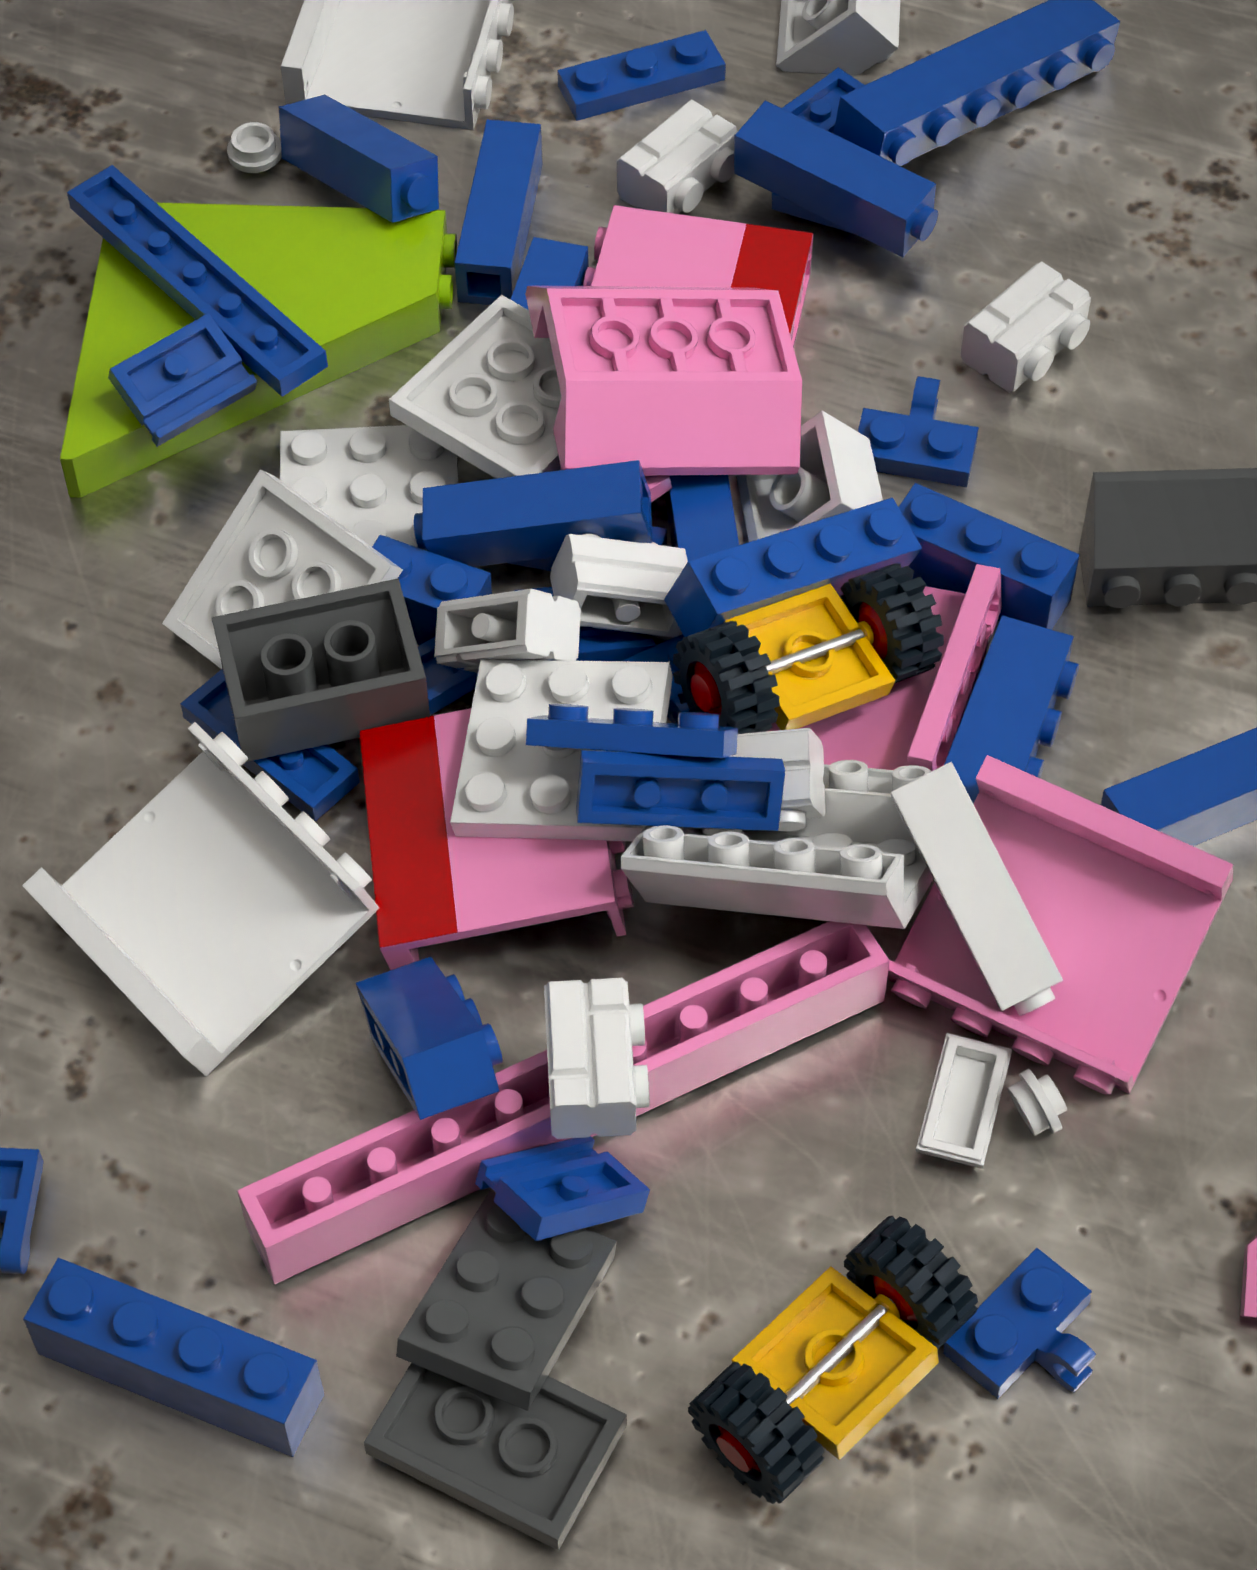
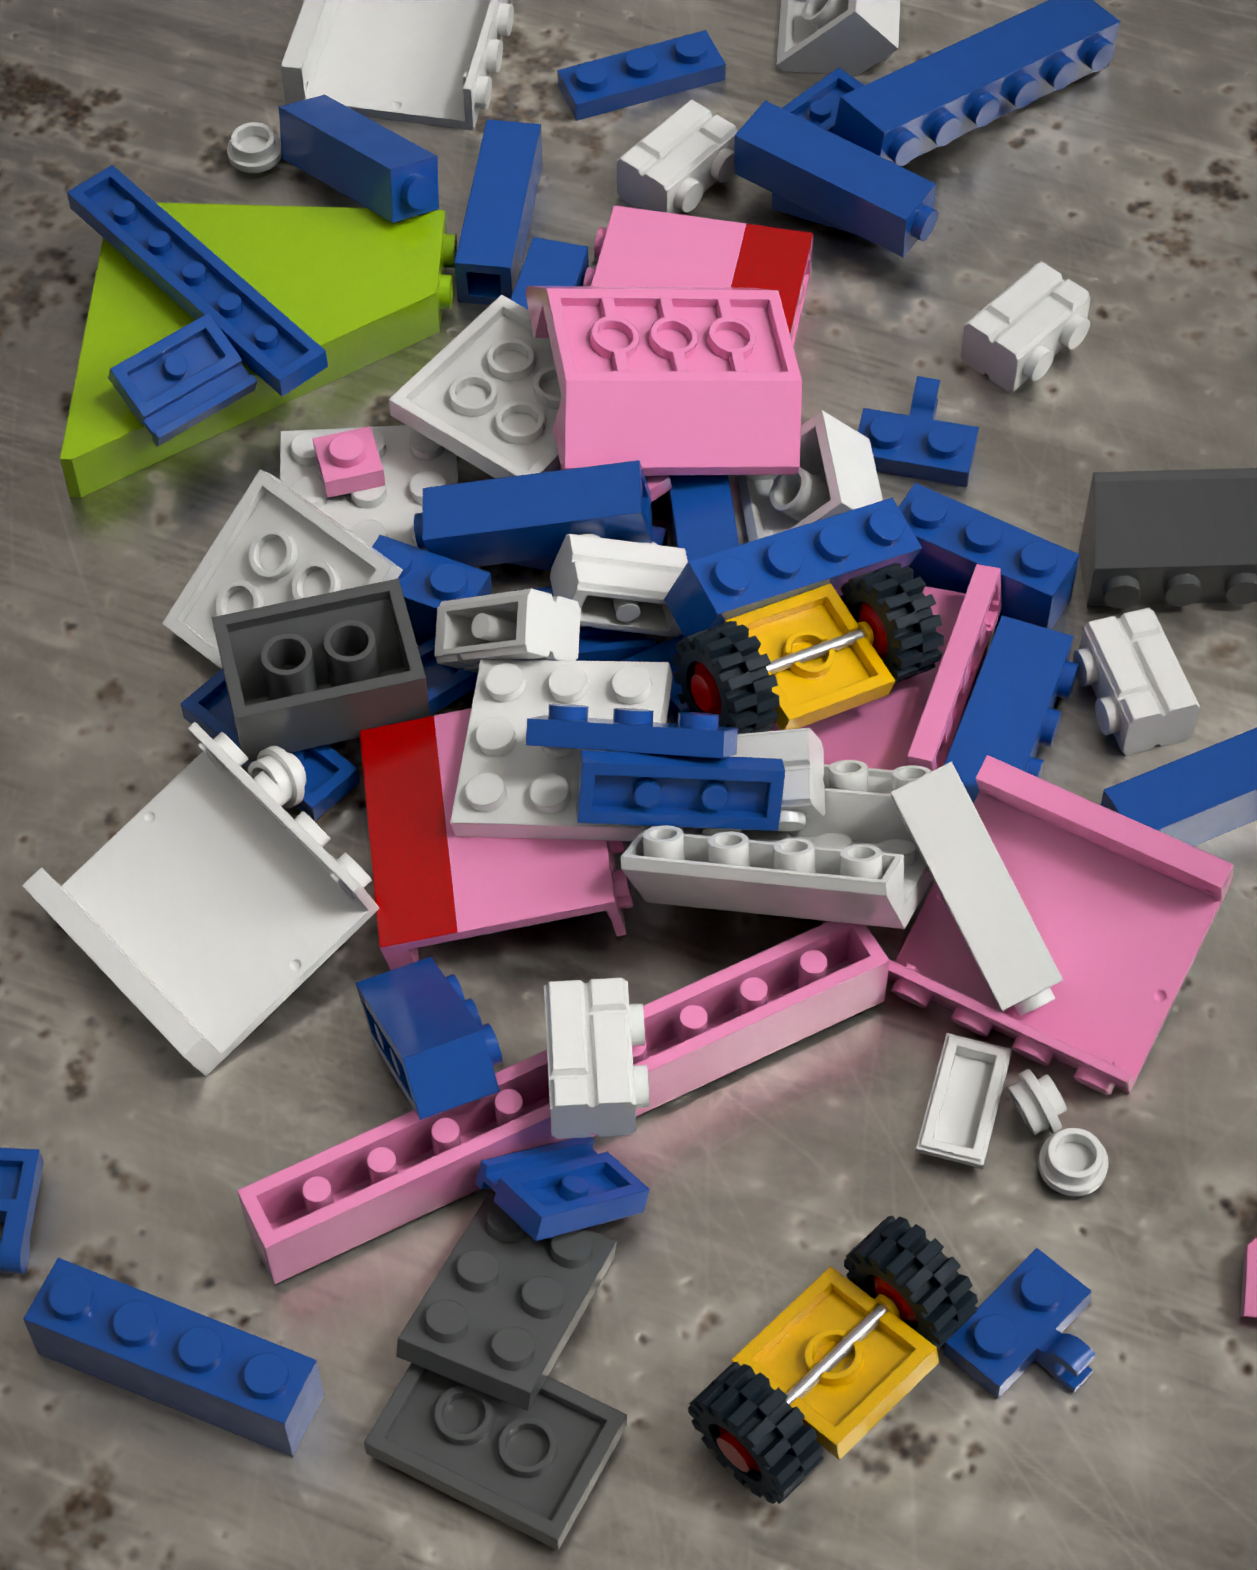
(284, 770): none -> white plate
(348, 461): none -> bright pink plate
(1073, 1162): none -> white plate
(1136, 682): none -> white brick

